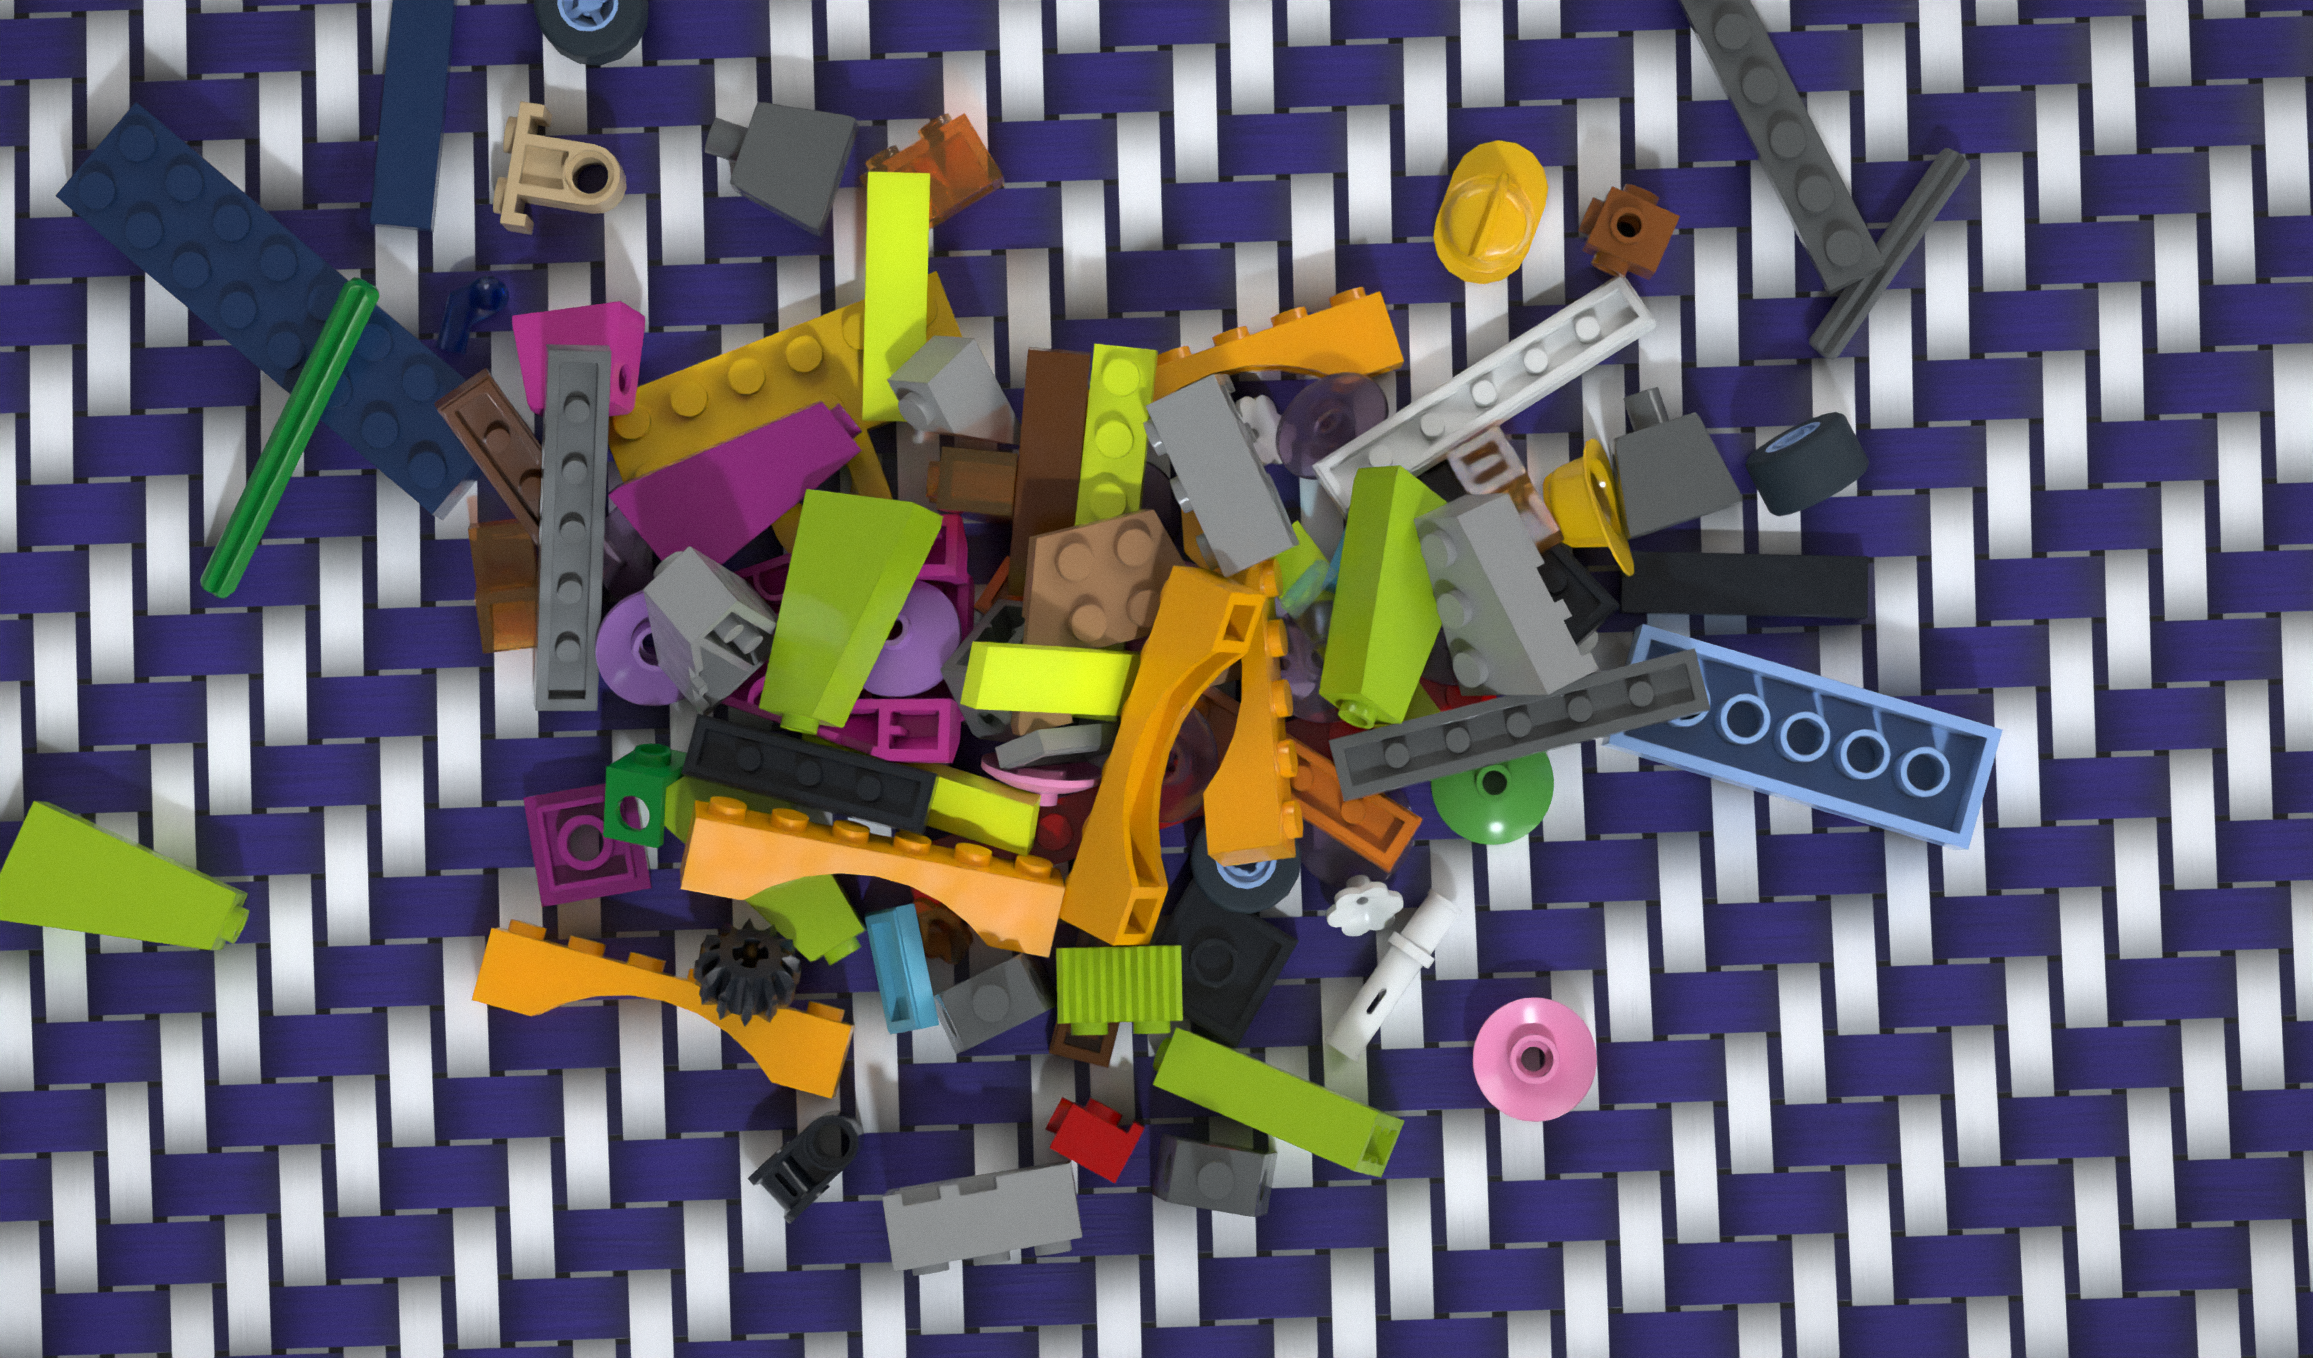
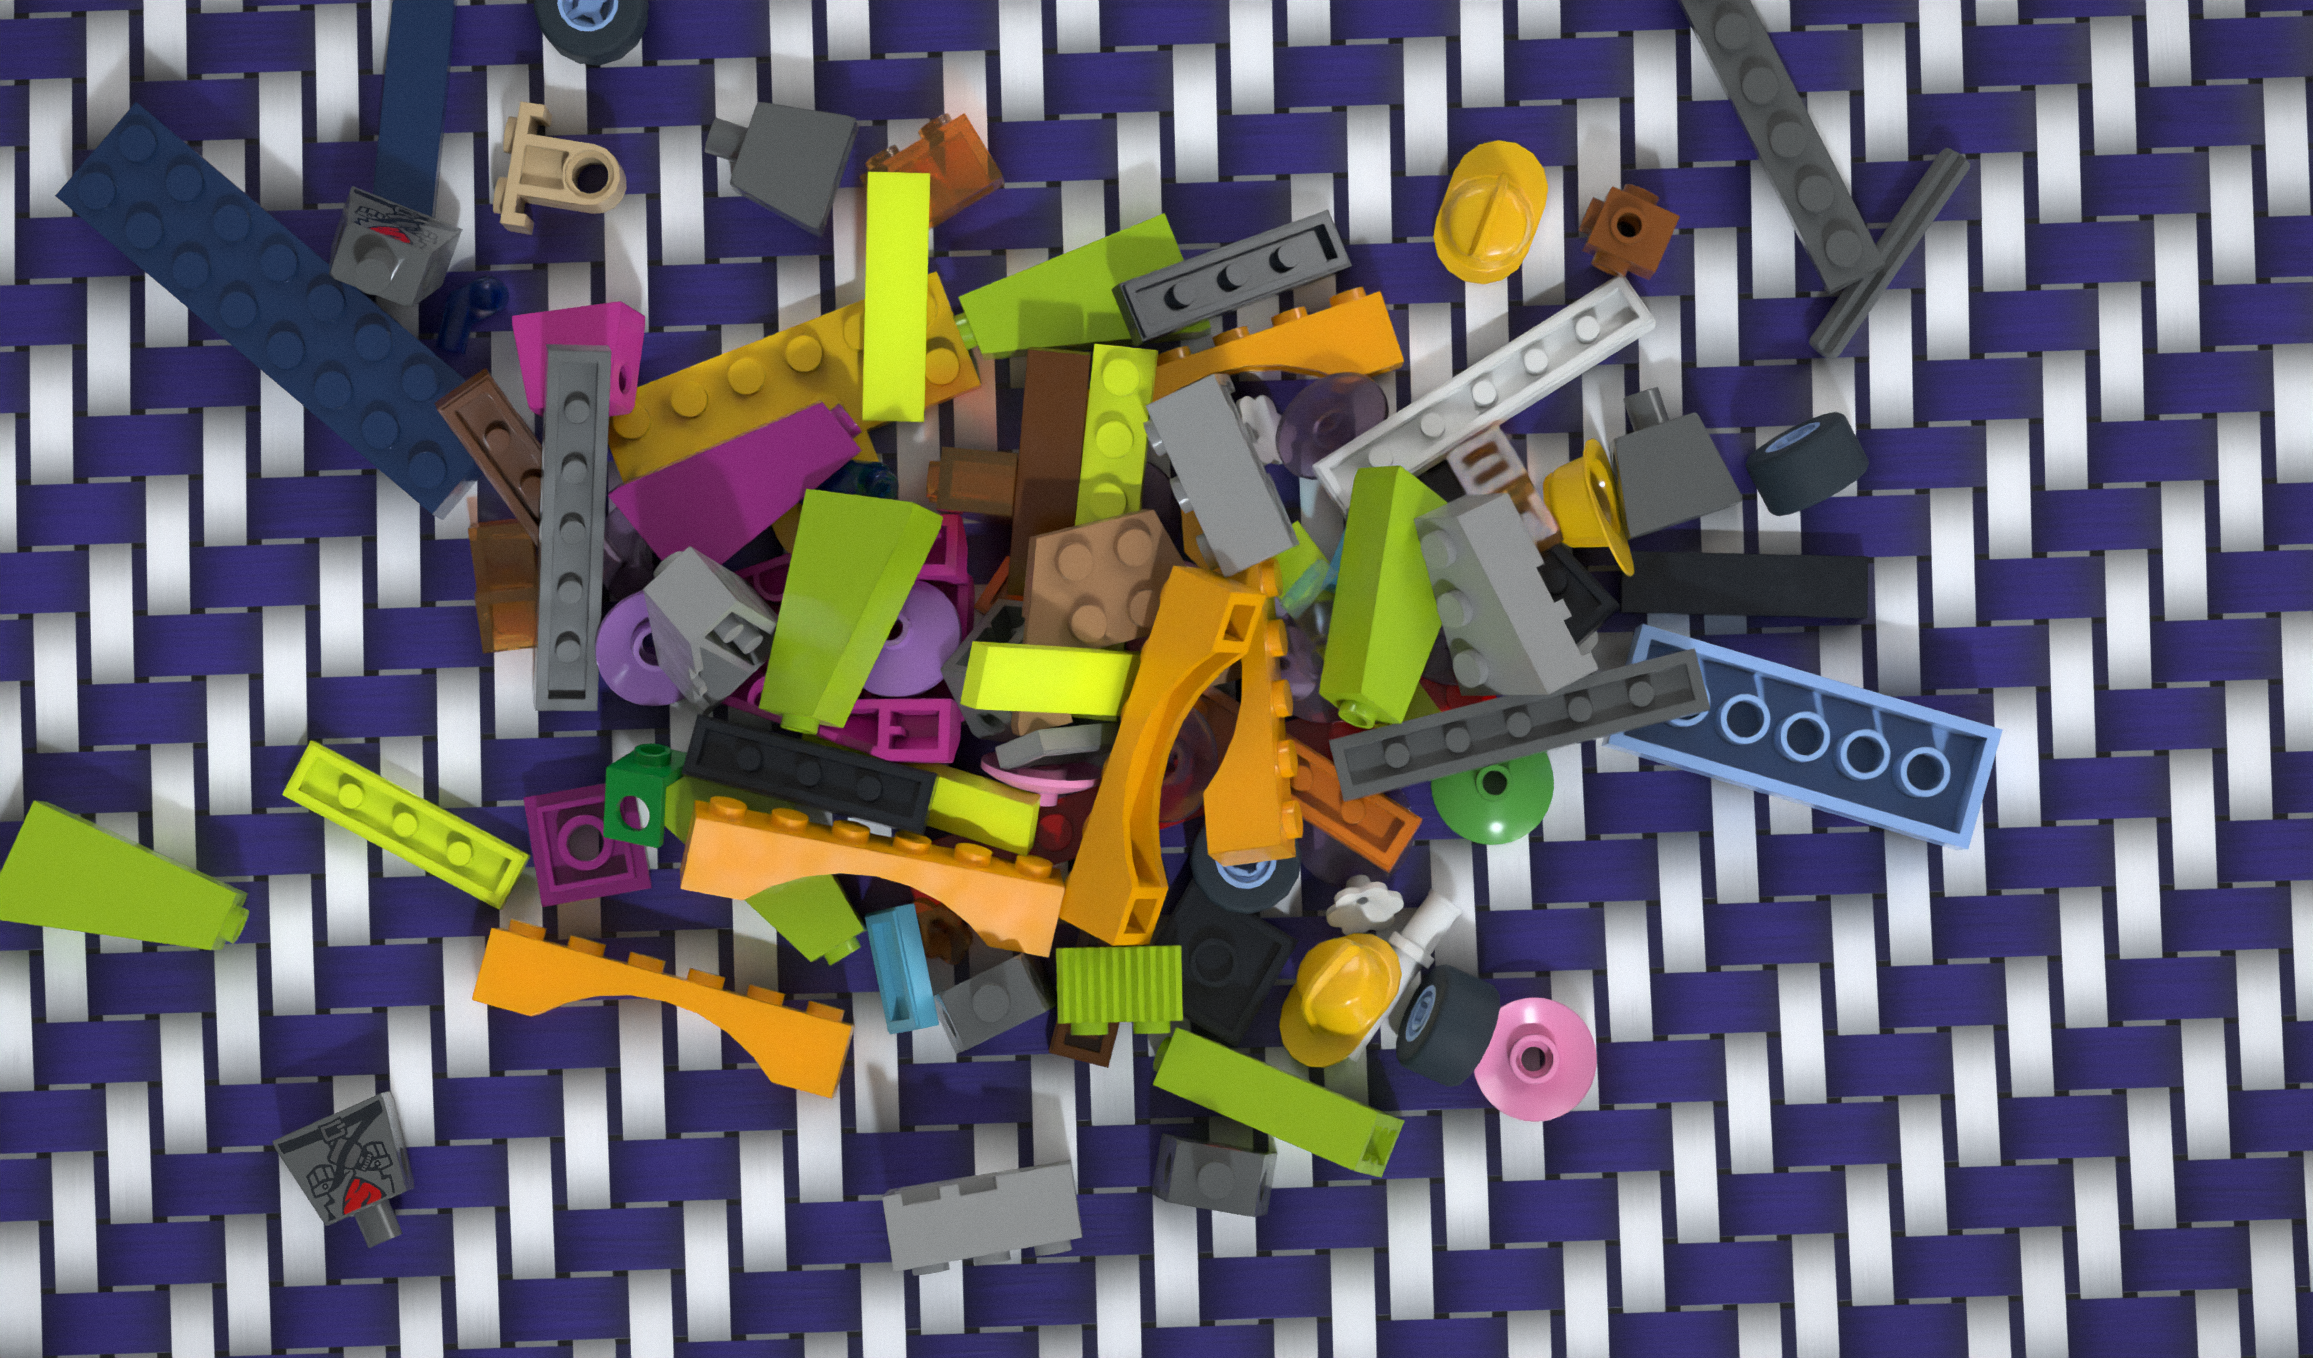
(289, 437): green axle -> none
(353, 1165): none -> dark grey torso
(391, 249): none -> dark grey torso
(406, 825): none -> neon yellow tile
(747, 972): black gear -> none
(807, 1165): black piece -> none
(863, 479): none -> arm
(954, 393): light grey slope -> none
(1070, 297): none -> lime slope
(1093, 1136): red brick -> none
(1231, 277): none -> tile
(1338, 998): none -> yellow piece
(1447, 1025): none -> black wheel

